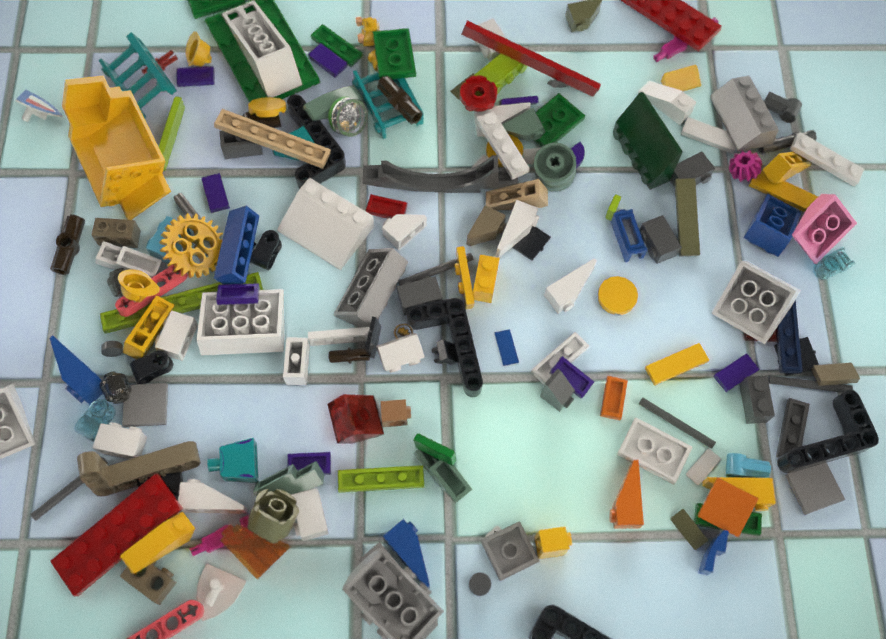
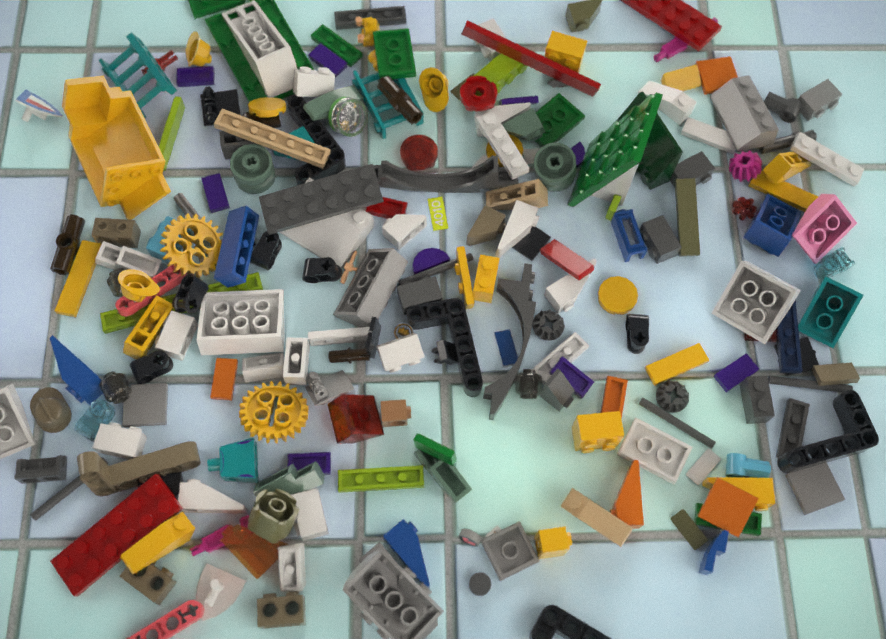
(41, 469): none -> dark grey hinge
(50, 410): none -> dark tan piece
(78, 279): none -> yellow tile
(112, 348): dark grey tile -> none
(191, 292): none -> black piece
(214, 102): none -> black hinge
(224, 379): none -> orange tile
(238, 294): dark purple tile -> none
(253, 168): none -> sand green wheel
(254, 408): none -> yellow gear
(263, 367): none -> white slope
(281, 617): none -> dark tan brick
(292, 567): none -> white slope
(313, 82): none -> white brick
(320, 199): none -> dark grey plate
(321, 270): none -> black piece
(330, 387): none -> light grey hinge
(348, 268): none -> light nougat piece
(384, 15): none -> dark grey tile
(418, 152): none -> clear red tile
(429, 258): none -> dark purple tile
(434, 89): none -> yellow piece
(437, 213): none -> neon yellow sticker
(469, 537): none -> light grey tile
(520, 298): none -> dark grey slope
(528, 384): none -> clear smoke head
(545, 332): none -> dark grey gear
(566, 50): none -> yellow brick
(567, 259): none -> tile
(596, 517): none -> tan slope
(597, 431): none -> yellow brick
(616, 155): none -> green piece
(637, 332): none -> black piece
(664, 399): none -> dark grey gear
(715, 73): none -> orange tile
(744, 208): none -> clear red plant
(819, 99): none -> light grey brick
(829, 311): none -> teal slope

